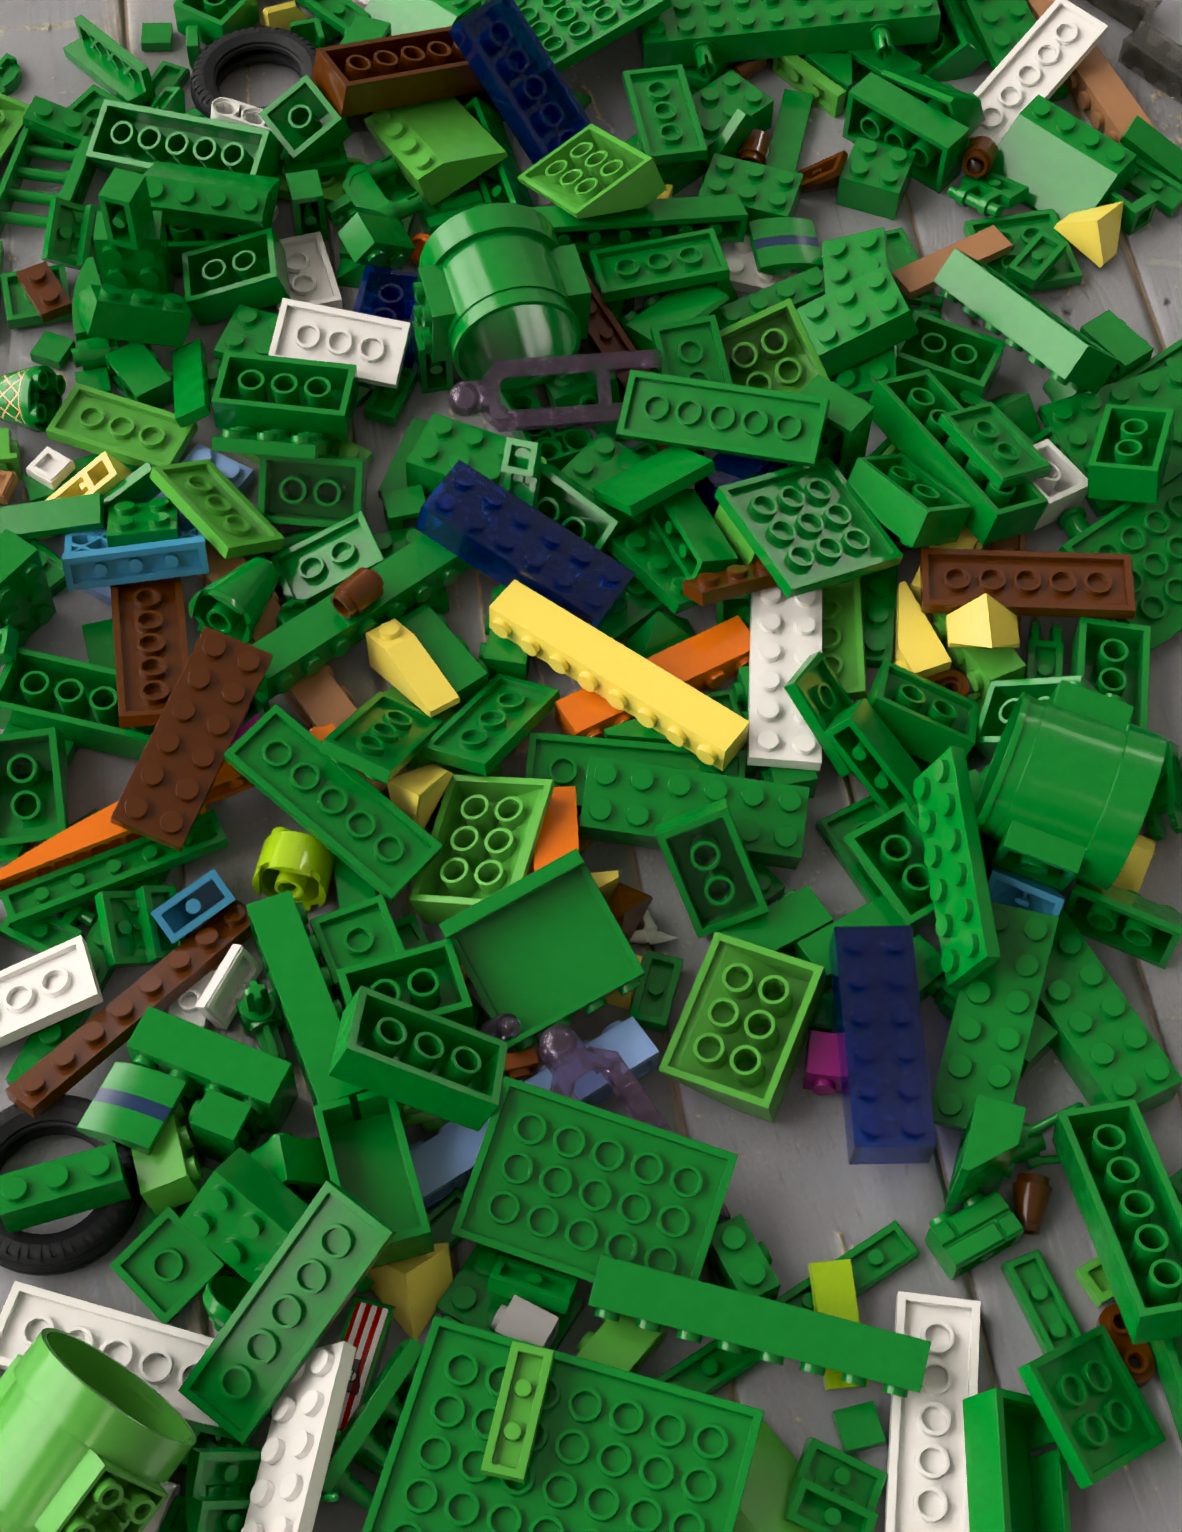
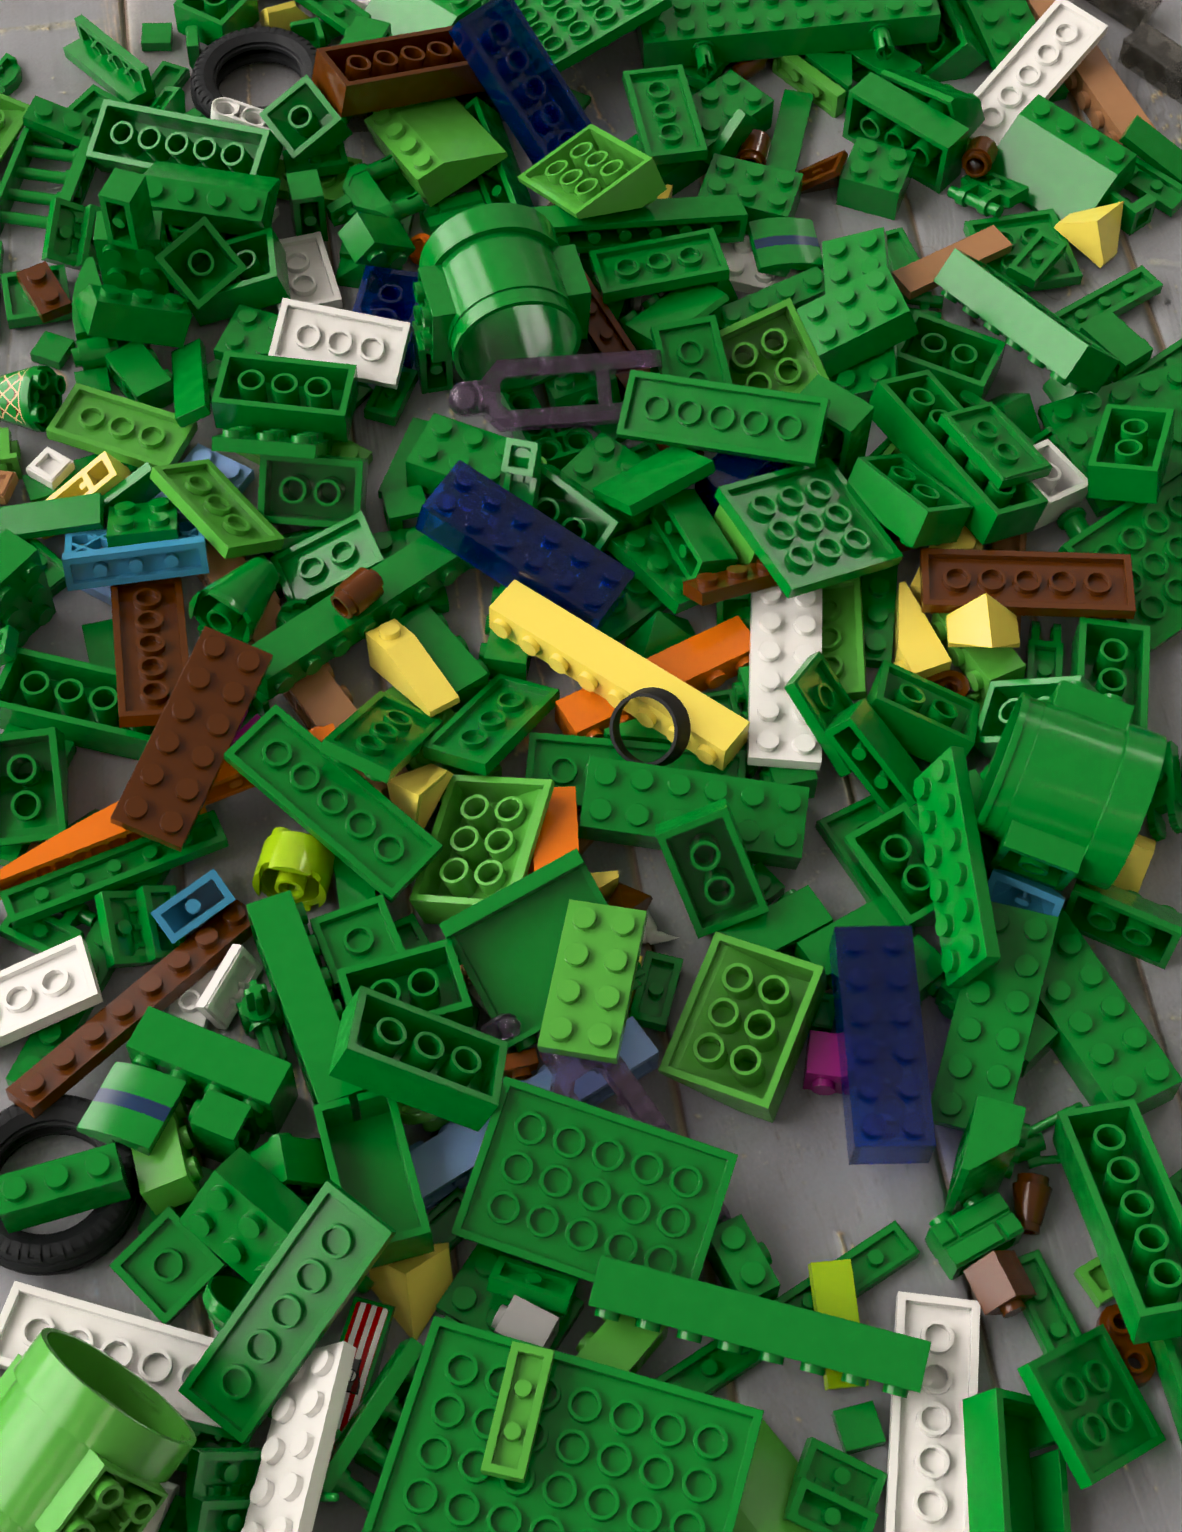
(200, 263): none -> green slope
(592, 981): none -> bright green plate
(680, 718): none -> black tyre
(1000, 1283): none -> brick
(1116, 296): none -> green plate

